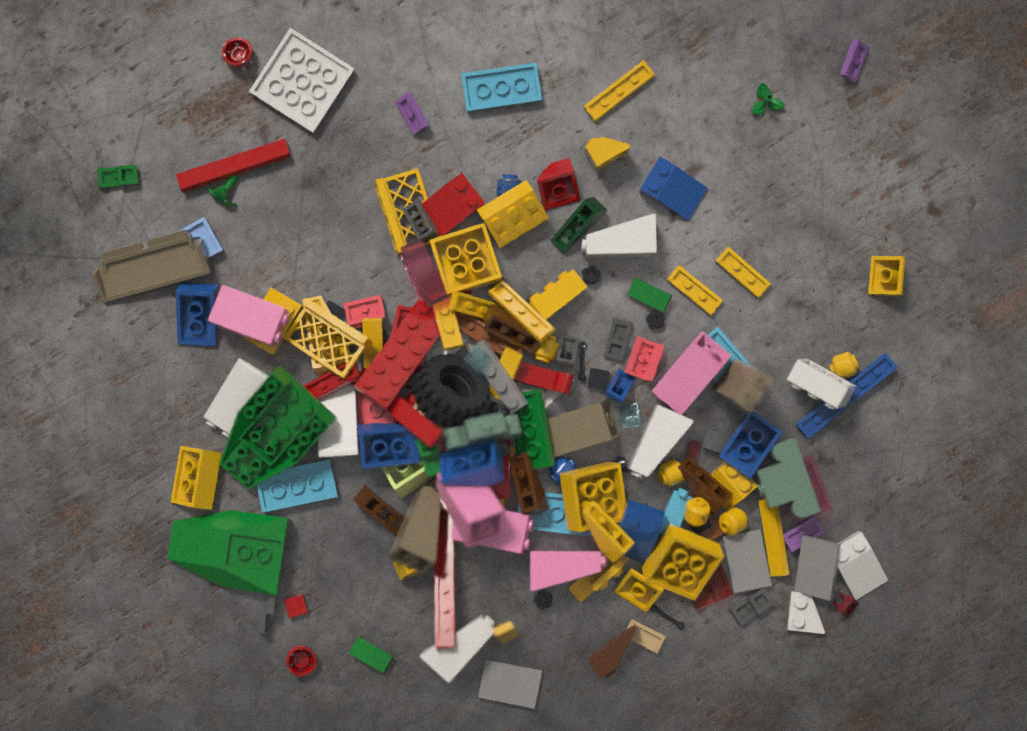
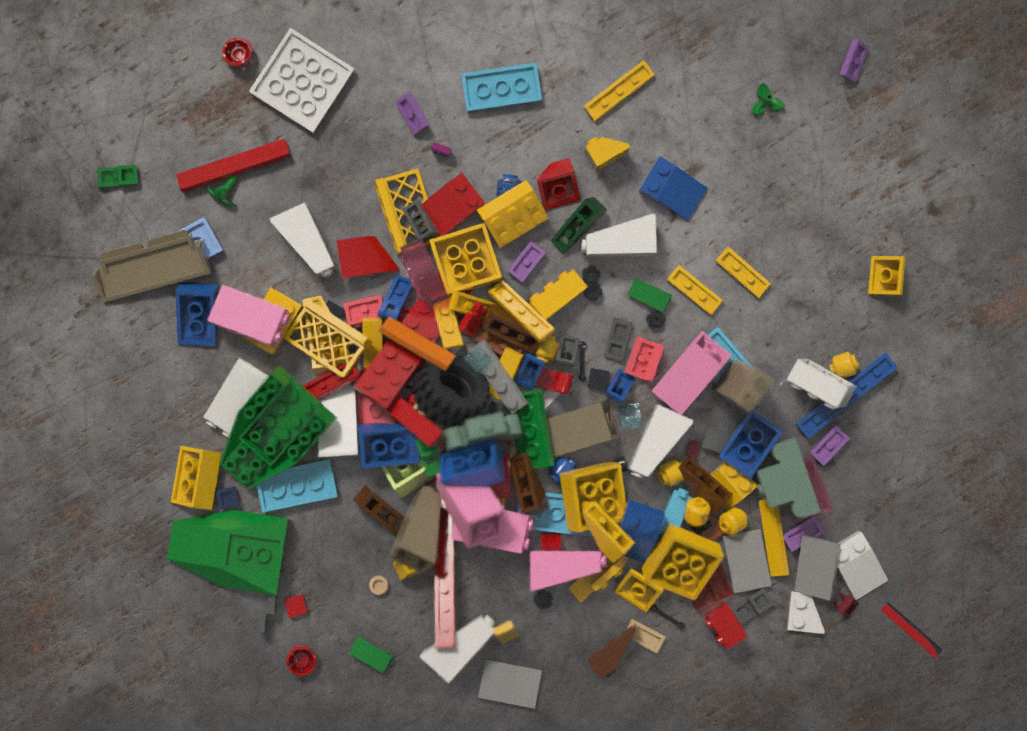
(227, 497): none -> dark blue plate
(303, 234): none -> white slope
(364, 257): none -> red slope
(378, 585): none -> tan tile
(395, 298): none -> blue plate
(417, 343): none -> orange tile
(441, 149): none -> magenta tile
(472, 321): none -> red plate
(526, 261): none -> medium lavender plate
(529, 371): none -> blue slope
(551, 541): none -> red tile
(593, 286): none -> black plate
(725, 624): none -> red brick
(829, 445): none -> medium lavender plate
(913, 631): none -> red sticker

